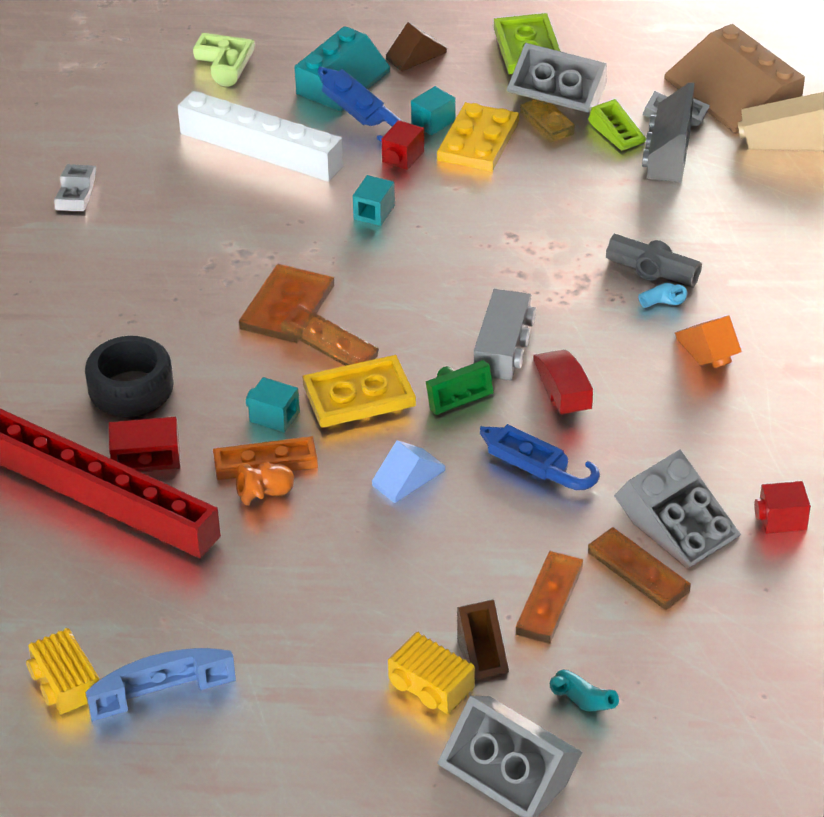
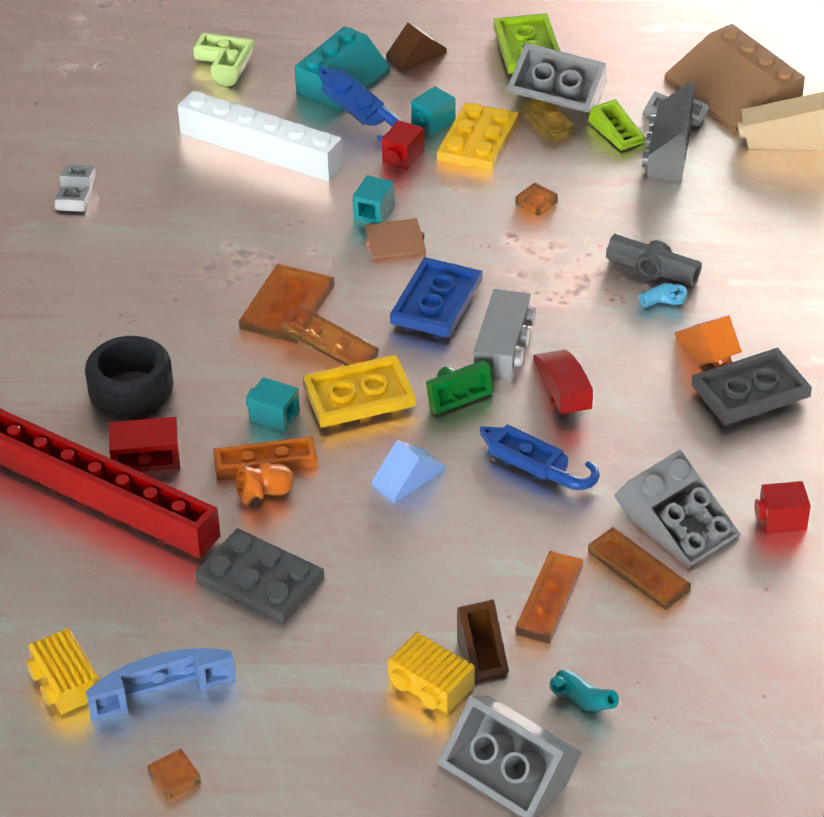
(174, 774): none -> clear orange tile
(260, 575): none -> dark grey plate
(395, 239): none -> nougat piece
(436, 297): none -> blue plate
(536, 199): none -> clear orange tile
(751, 386): none -> dark grey plate

